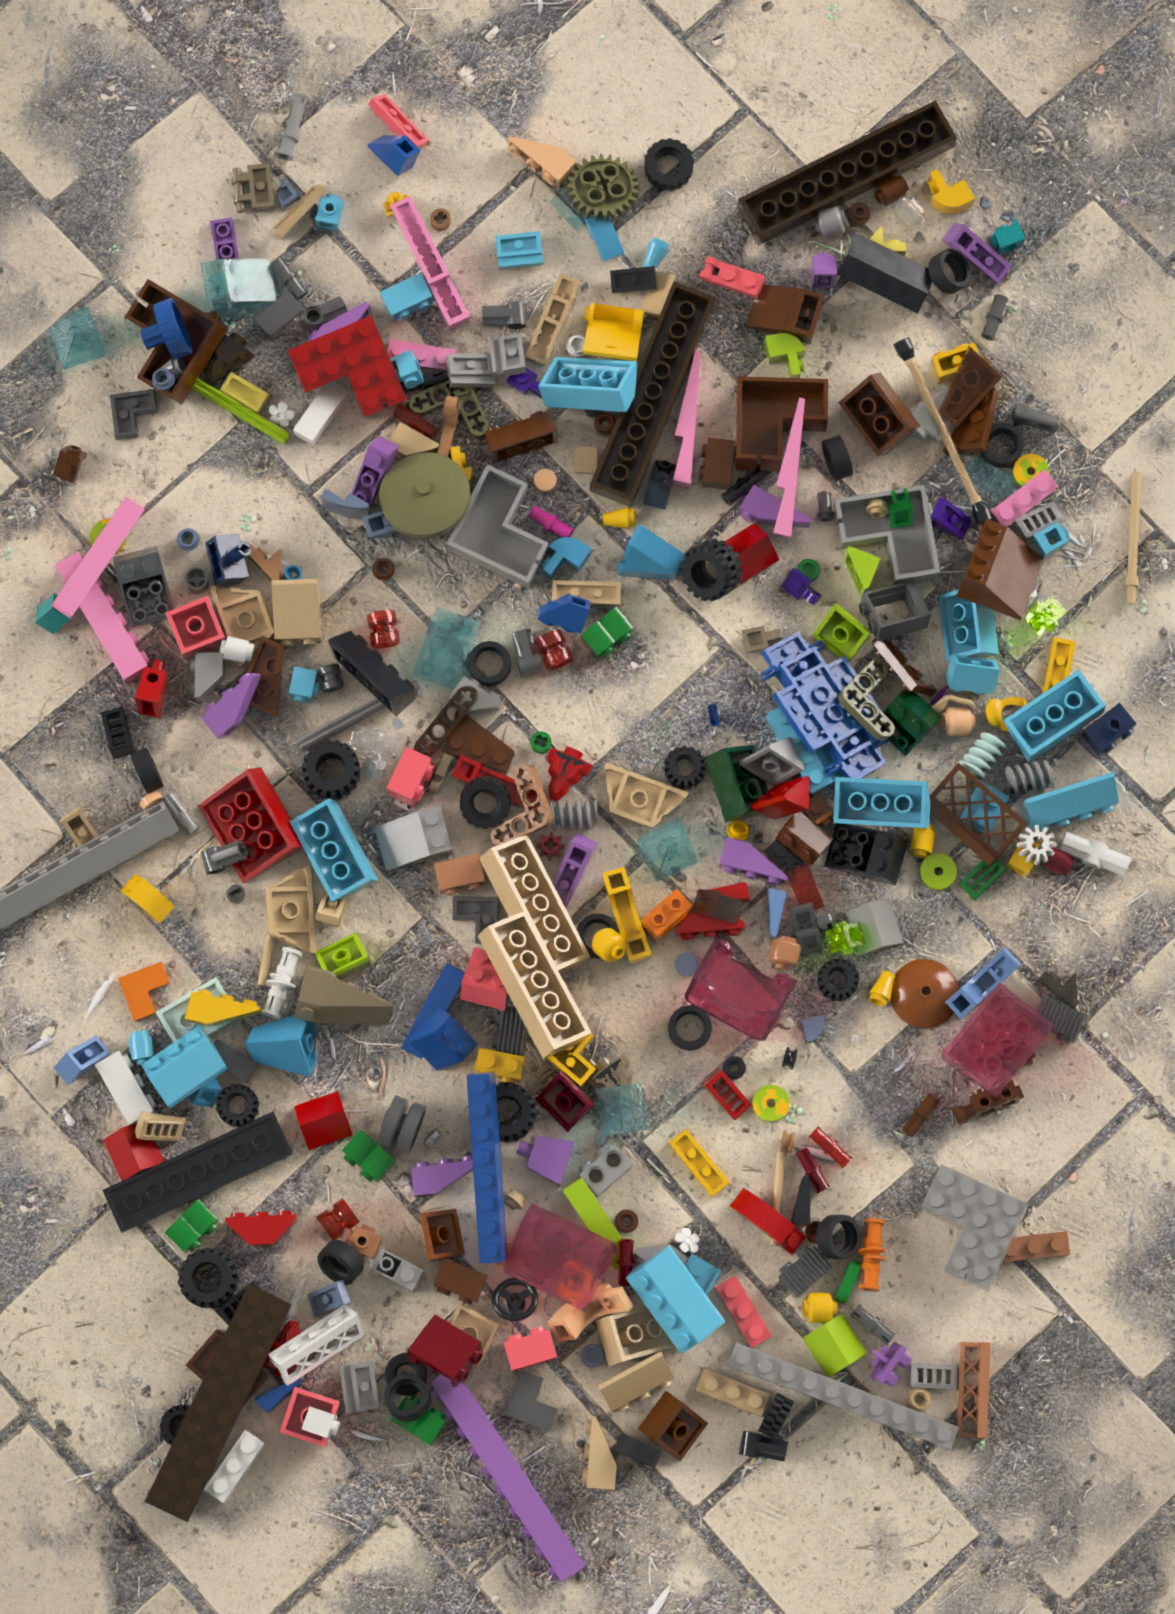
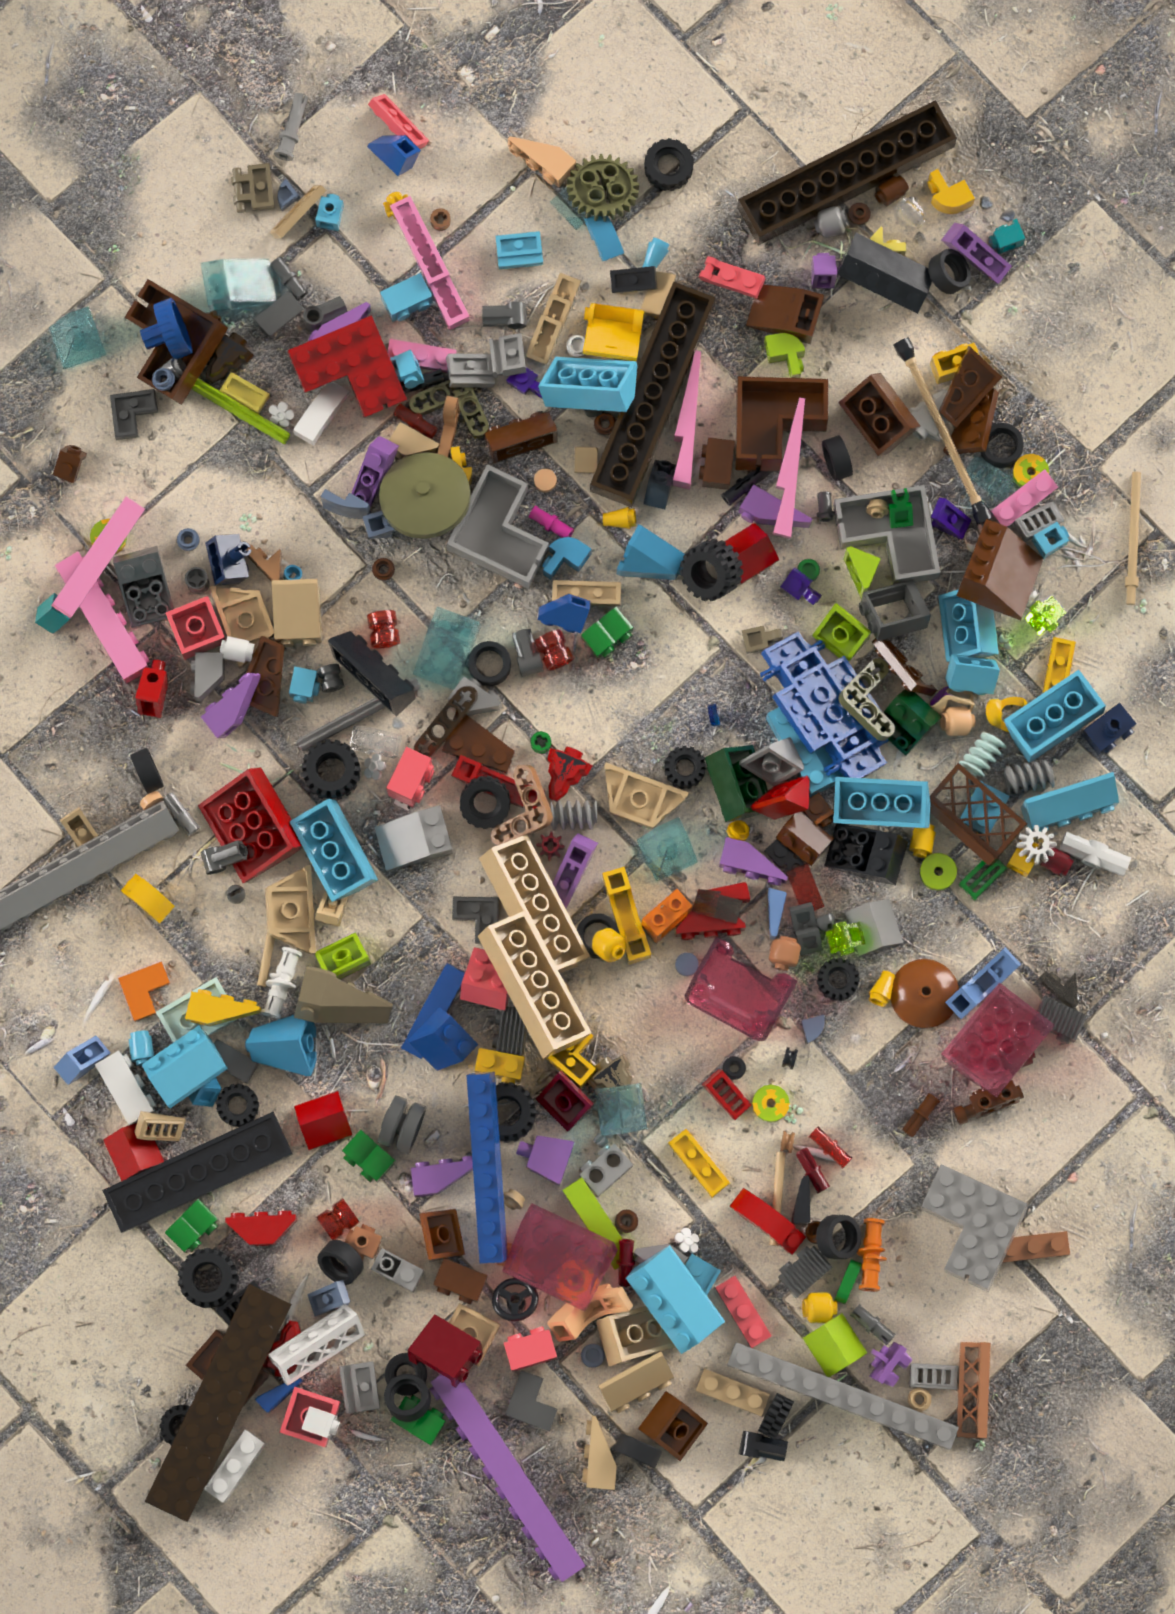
(122, 746): black slope -> none
(224, 239): medium lavender slope -> none
(442, 768): dark tan plate -> none
(459, 874): nougat brick -> none
(693, 1010): black tyre -> none
(994, 317): dark grey pin -> none
(1036, 419): dark grey slope -> none

